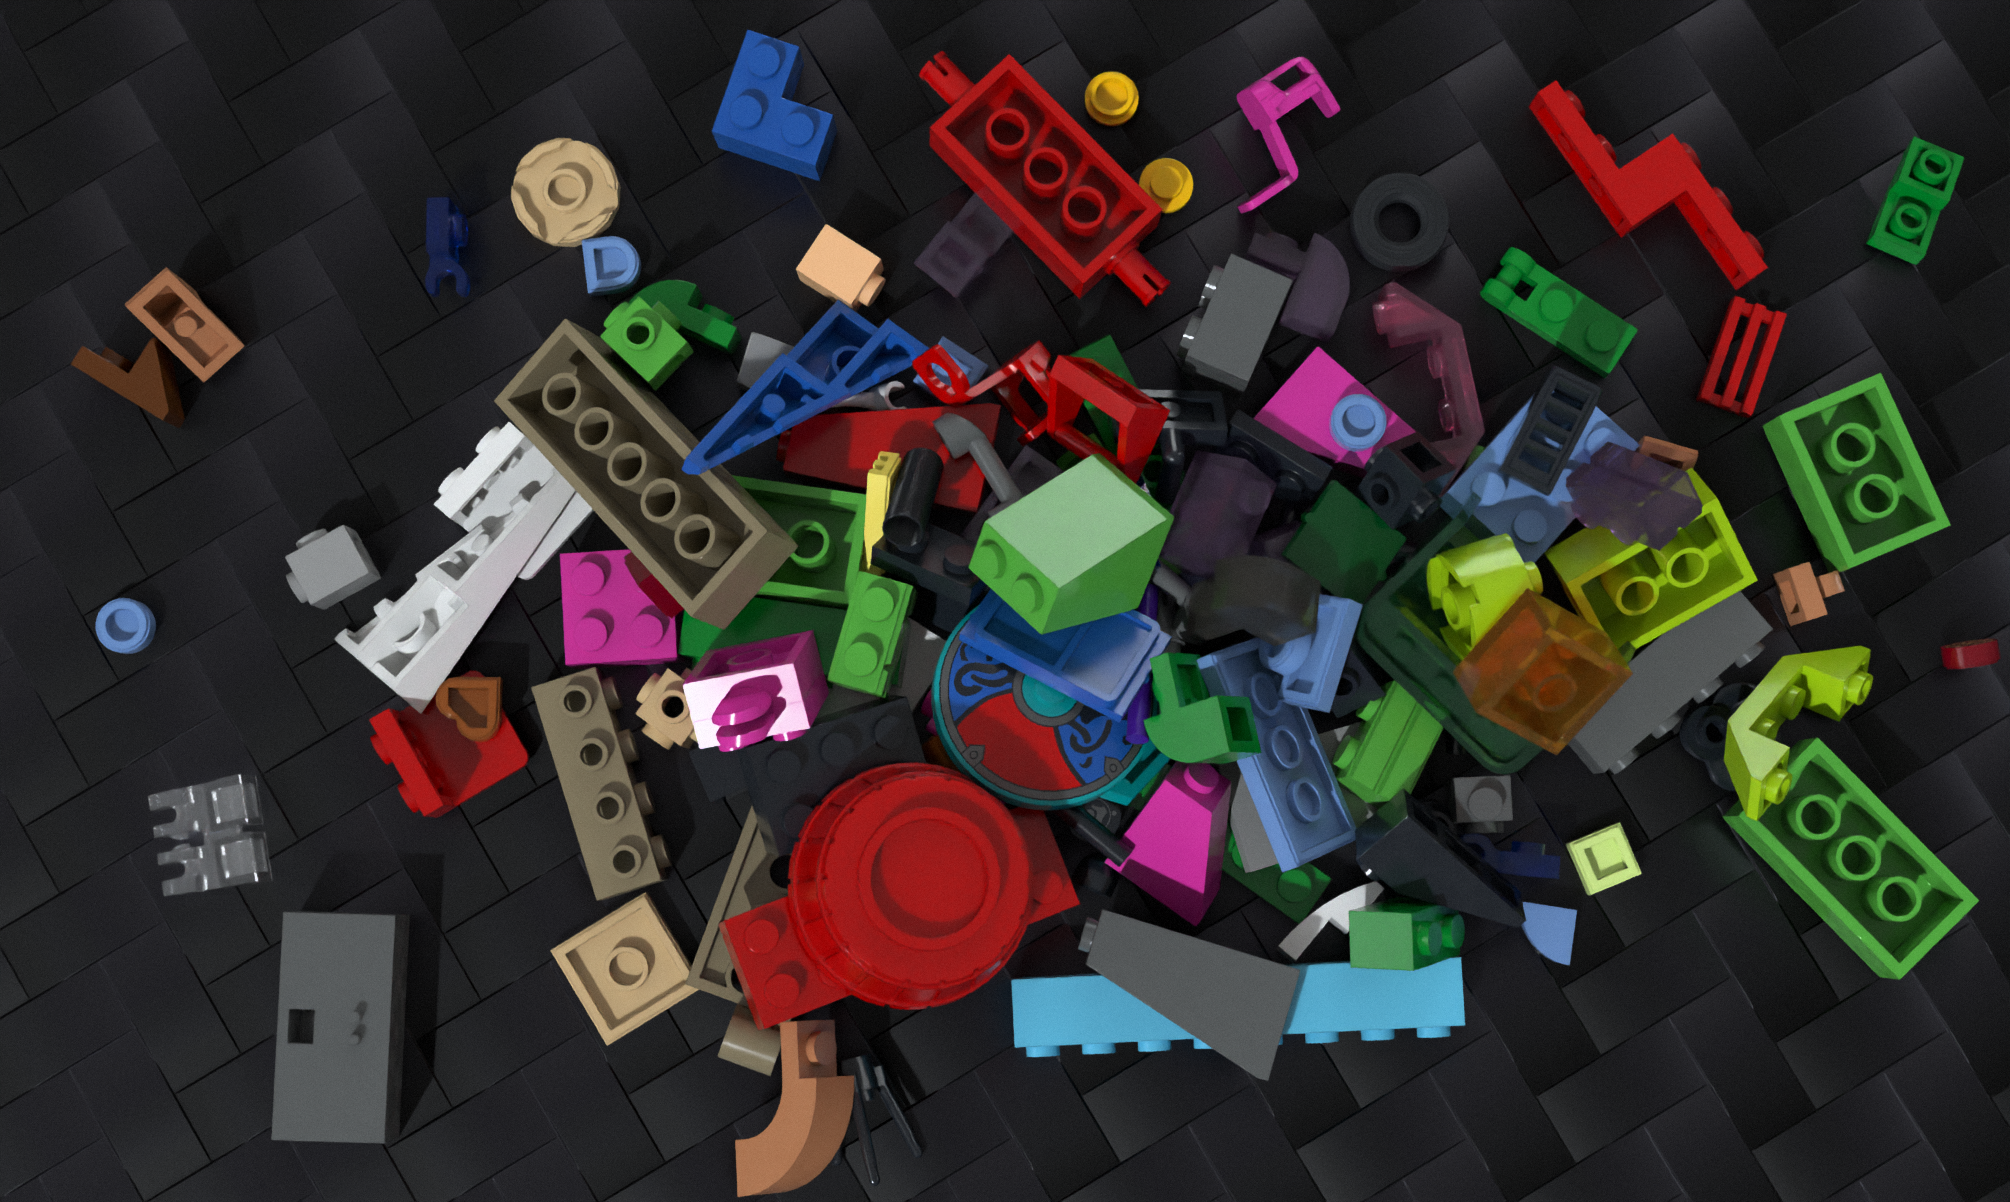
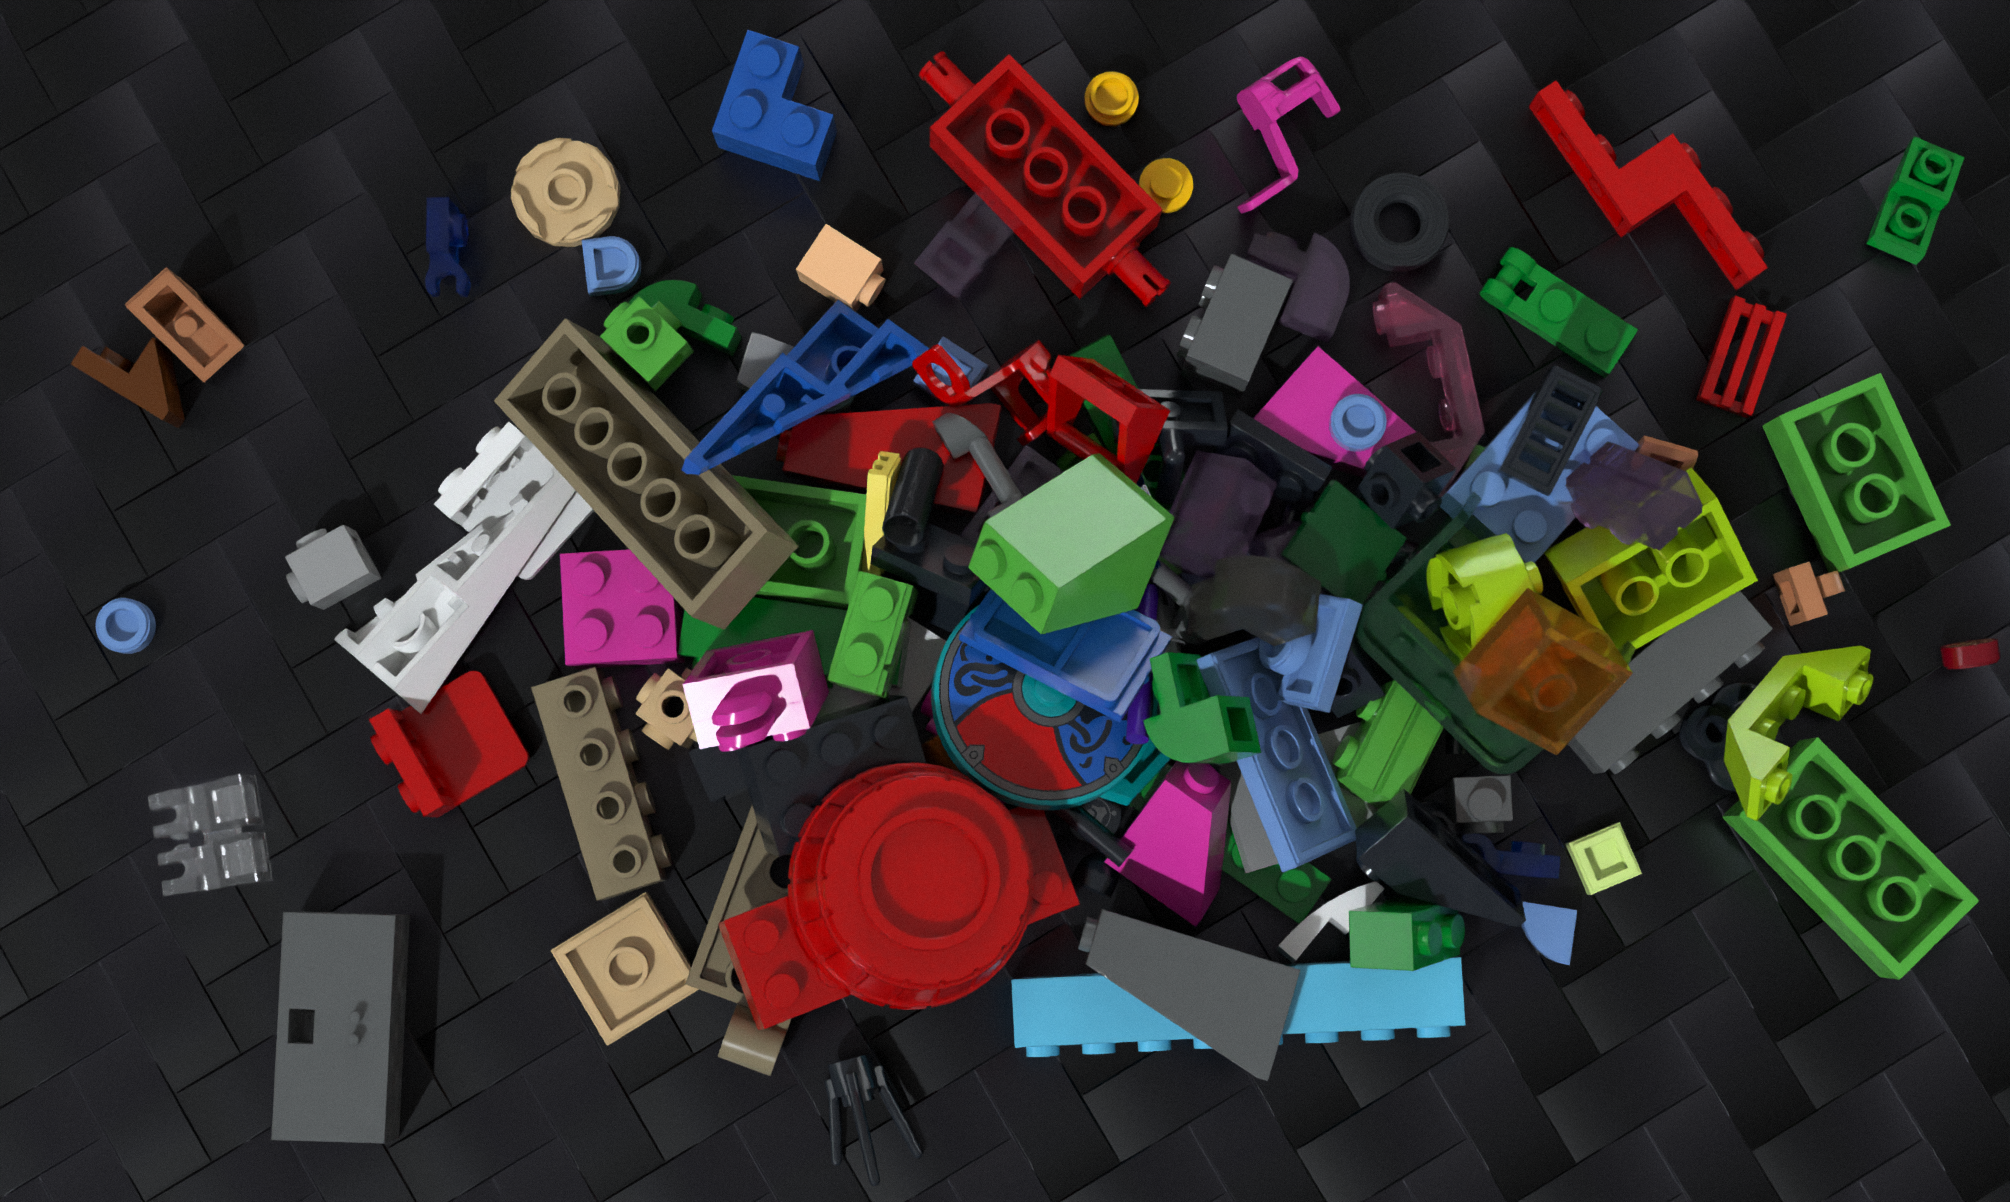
(473, 704): dark orange tile -> none
(652, 587): dark red tile -> none
(809, 1118): nougat arch -> none
(875, 399): white hand -> none

